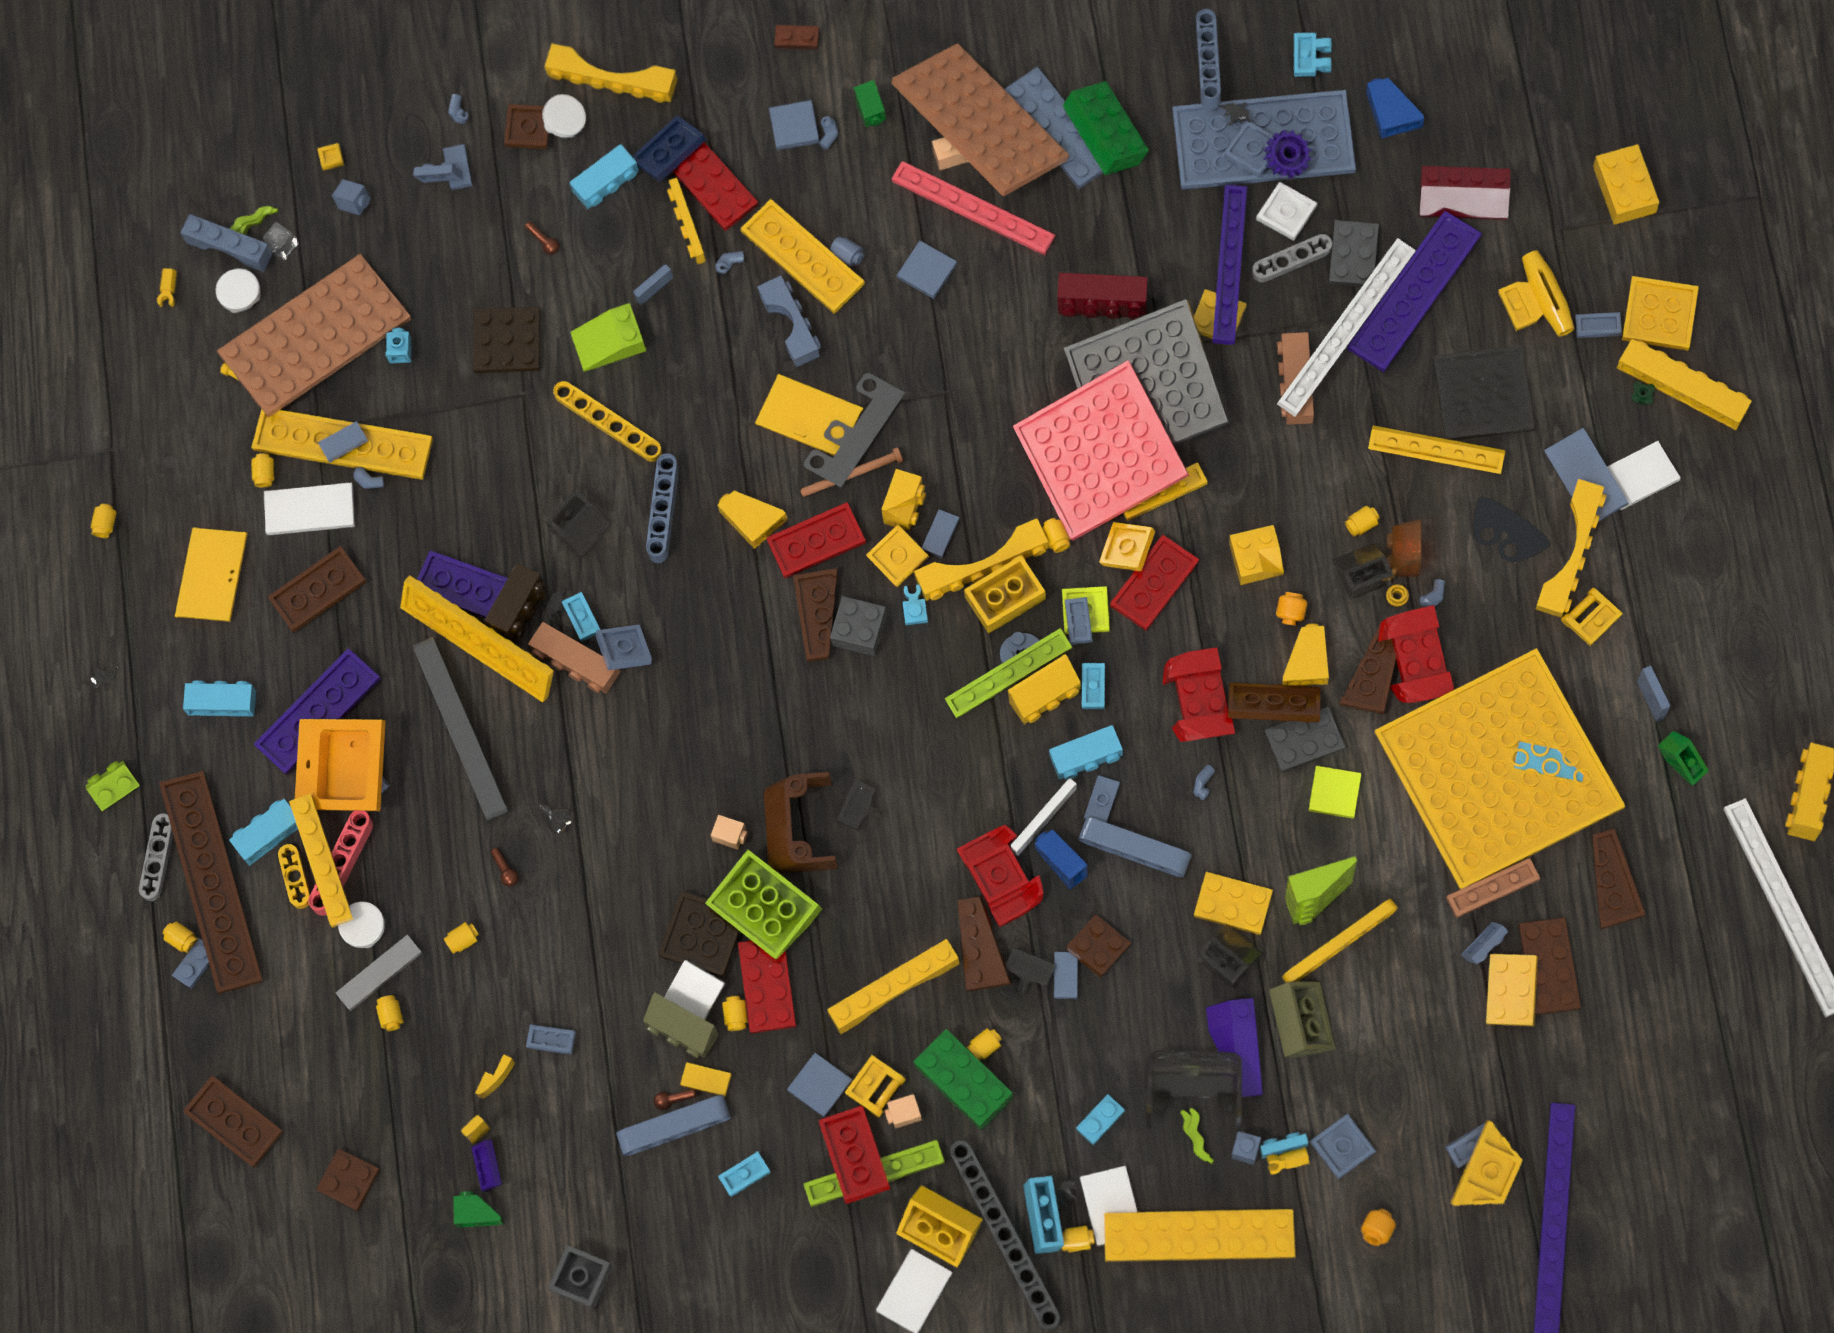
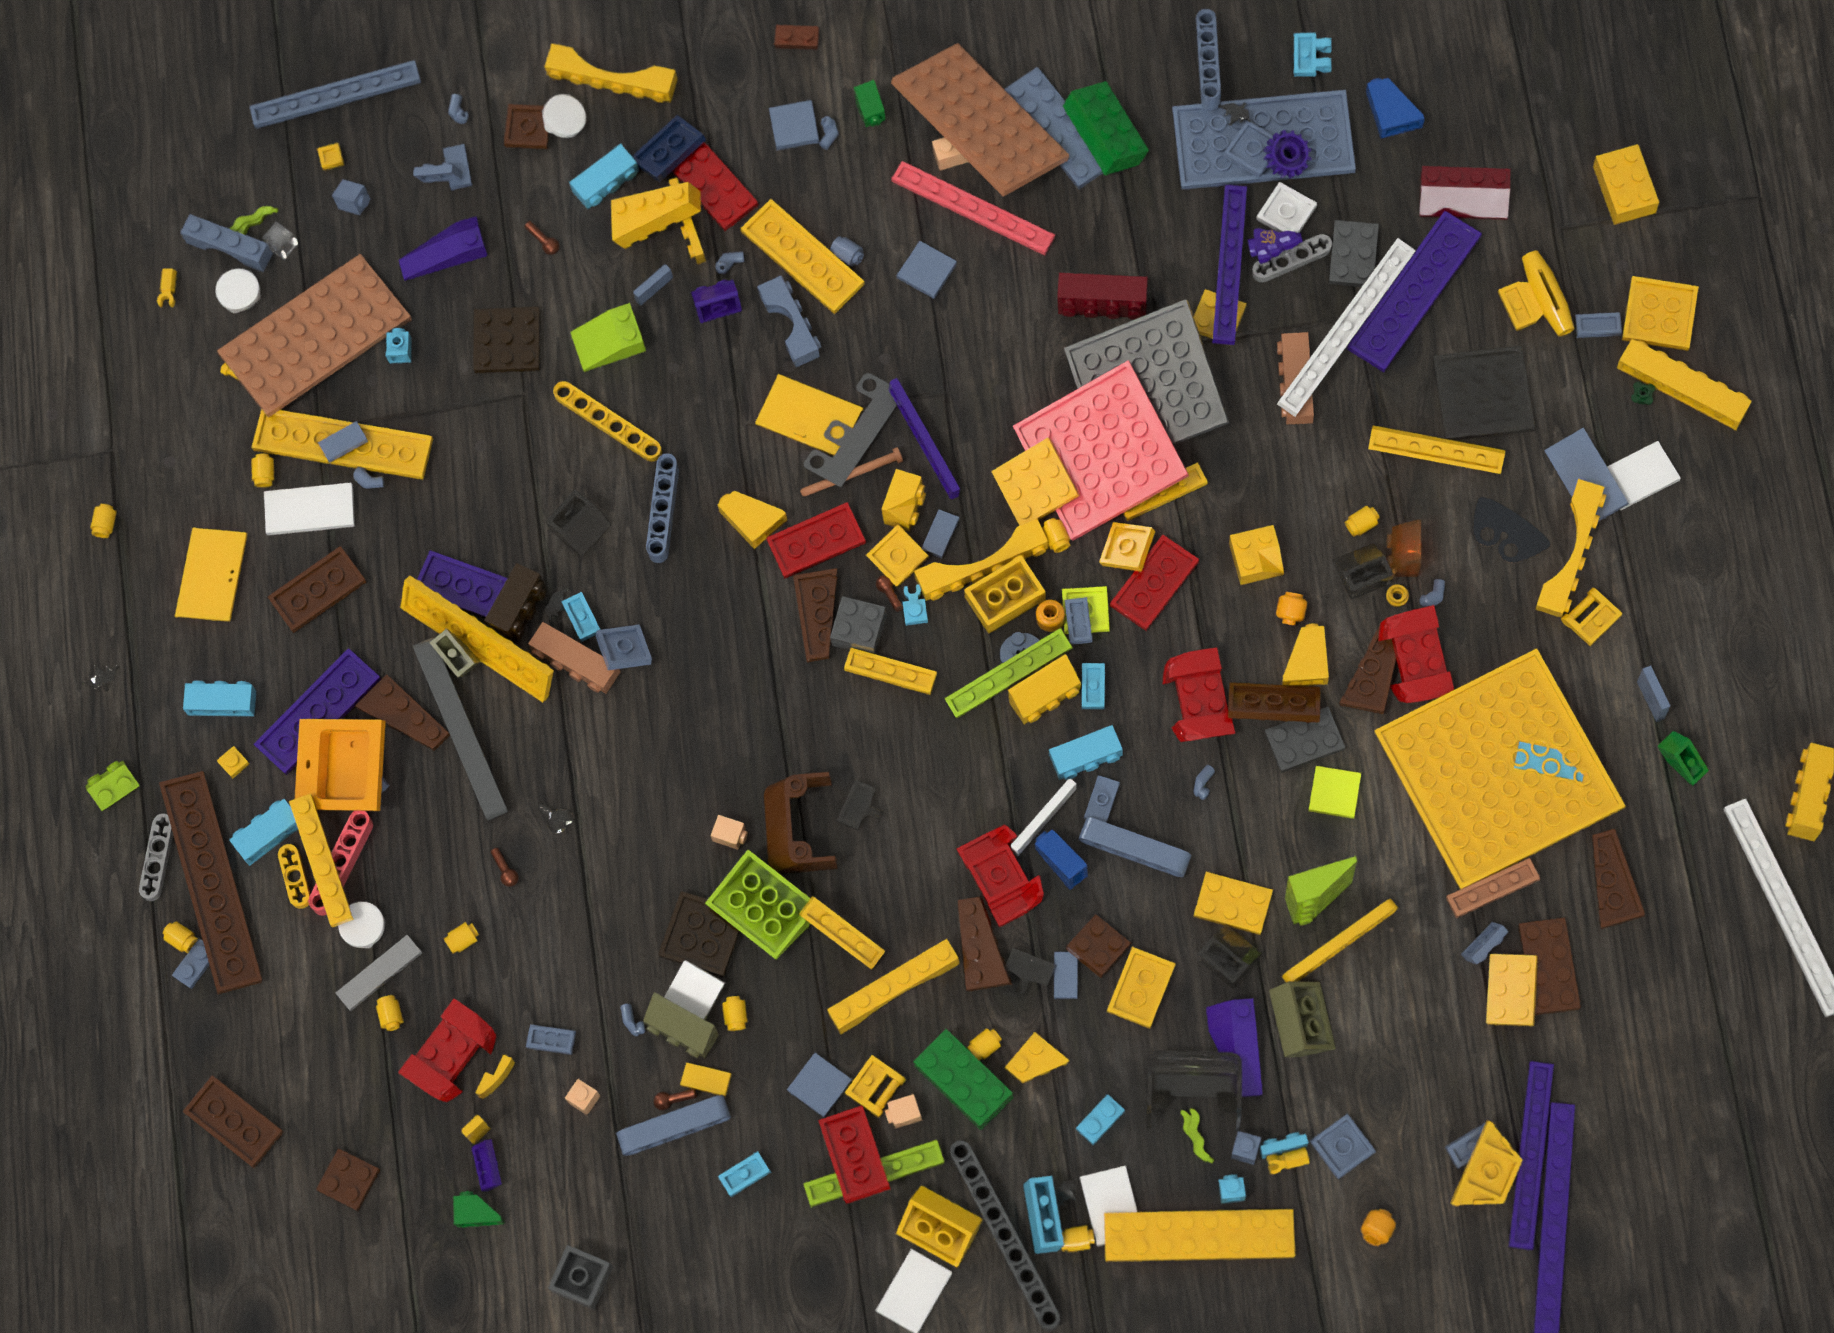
(233, 762): none -> yellow plate
(335, 94): none -> sand blue plate
(391, 703): none -> reddish brown wing
(448, 1051): none -> red piece
(451, 247): none -> dark purple wedge
(454, 653): none -> olive slope
(582, 1097): none -> light nougat brick
(629, 1022): none -> sand blue arm
(652, 211): none -> yellow wedge
(716, 300): none -> dark purple slope
(766, 989): red plate -> none
(842, 932): none -> yellow plate
(886, 586): none -> copper bar
(890, 671): none -> yellow plate
(924, 439): none -> dark purple tile
(1035, 482): none -> yellow plate
(1035, 1059): none -> yellow wing
(1050, 615): none -> light orange head
(1141, 987): none -> yellow plate
(1232, 1189): none -> medium azure brick
(1271, 243): none -> dark purple rock
(1531, 1153): none -> dark purple tile

